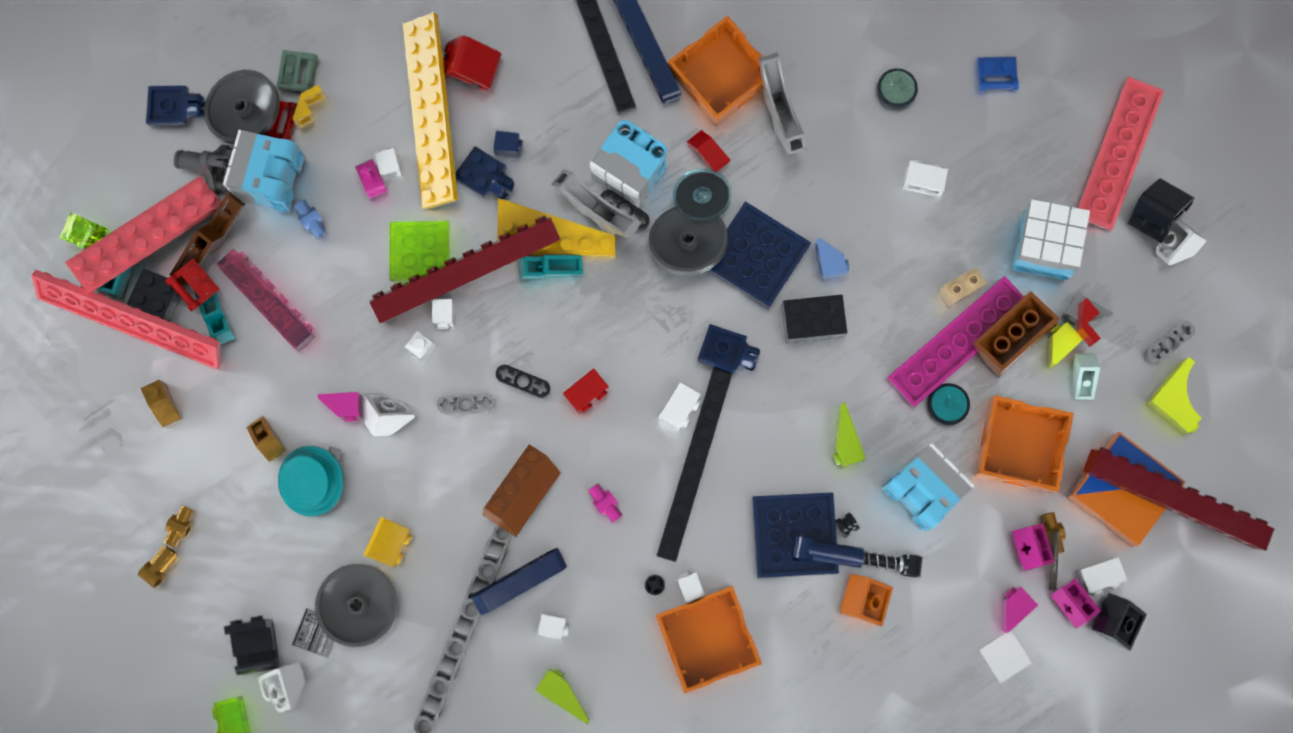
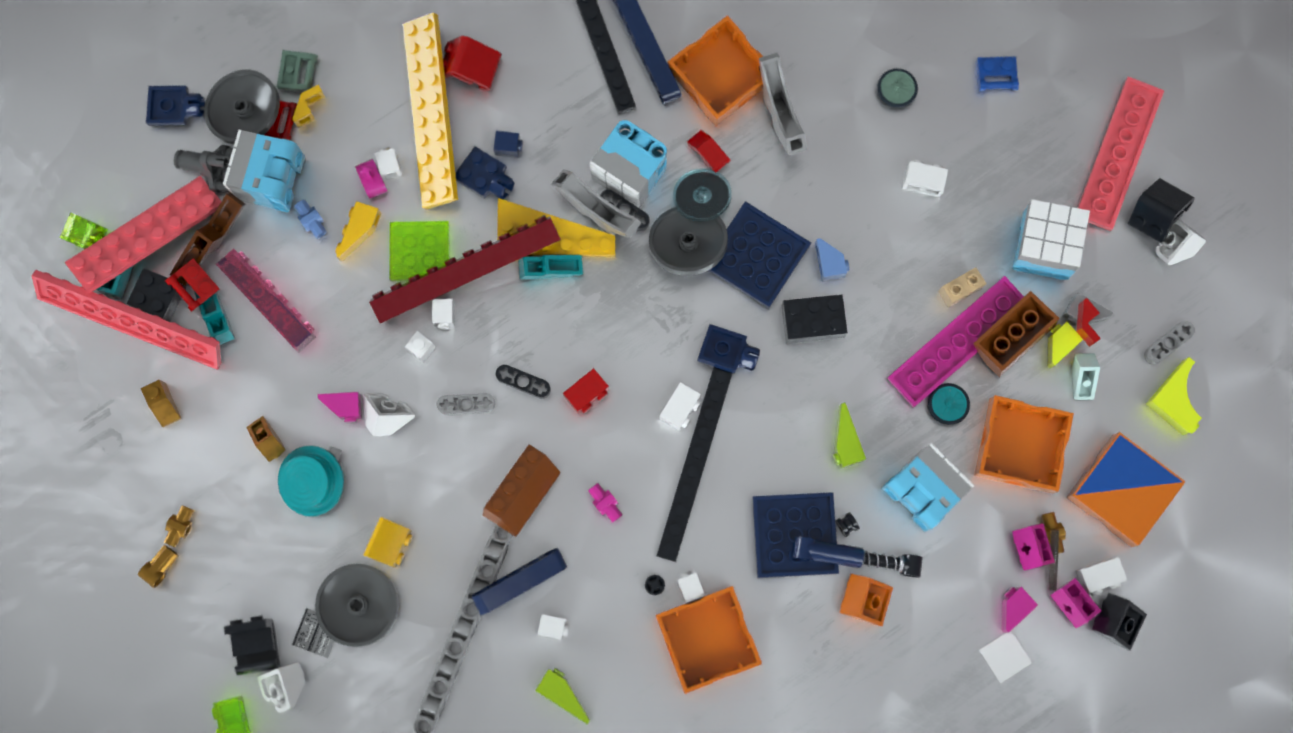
(360, 227): none -> yellow slope
(1177, 499): dark red brick -> none

